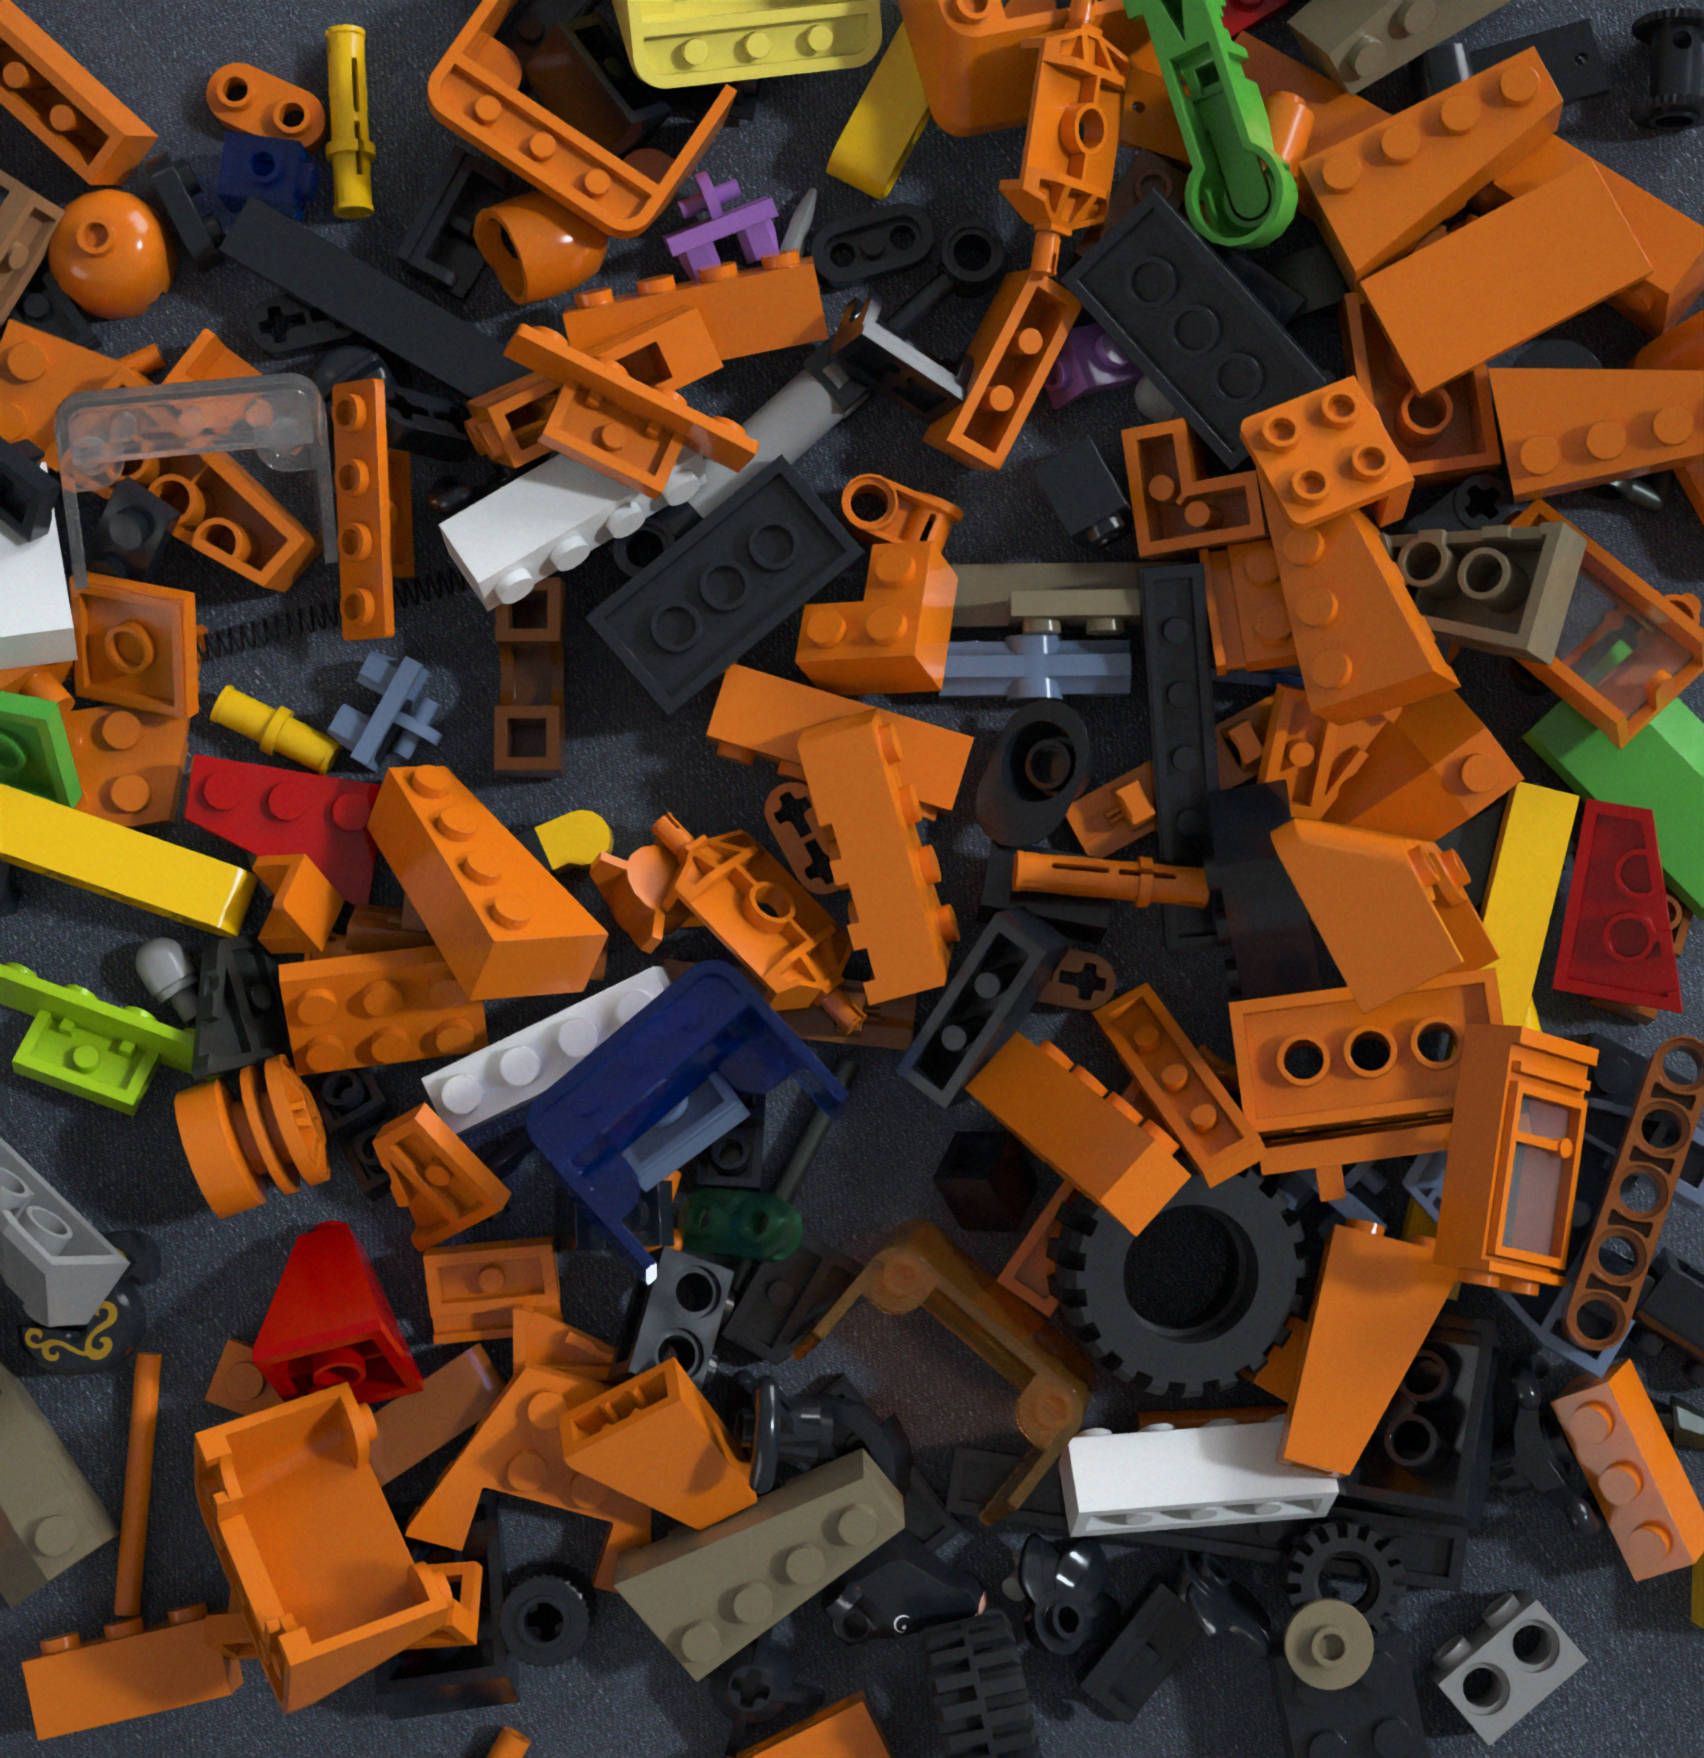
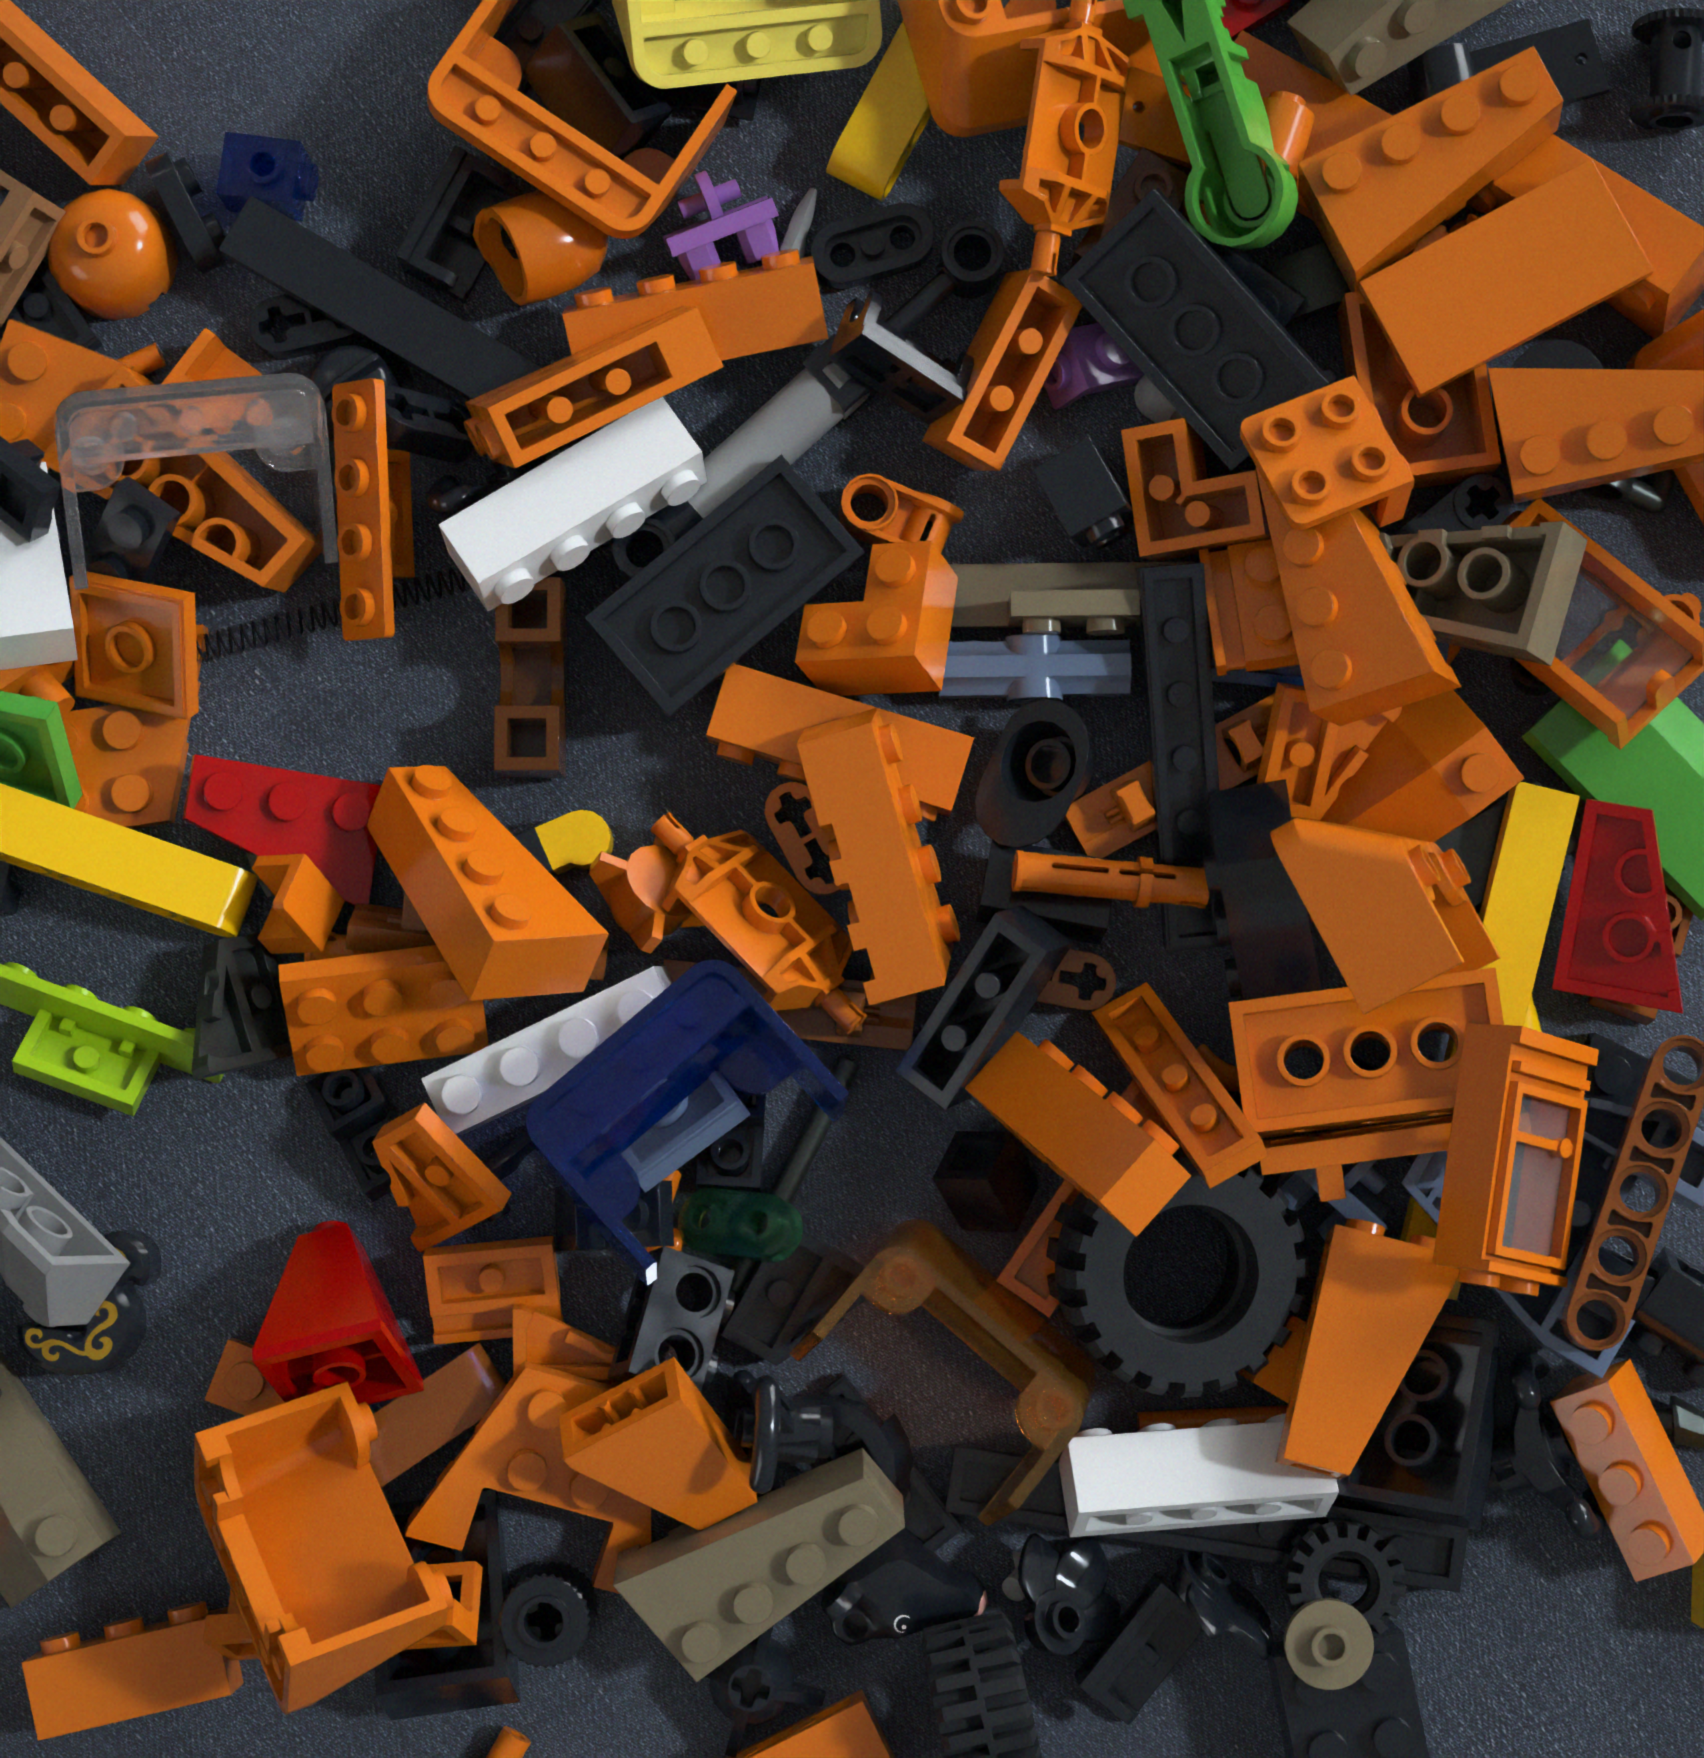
(137, 1484): orange bar -> none
(168, 975): light grey cylinder -> none
(239, 1141): orange wheel -> none
(266, 106): orange plate -> none
(276, 730): yellow pin -> none
(350, 145): yellow pin -> none
(400, 687): sand blue hips -> none
(619, 422): orange bracket -> none
(1516, 1681): light grey brick -> none

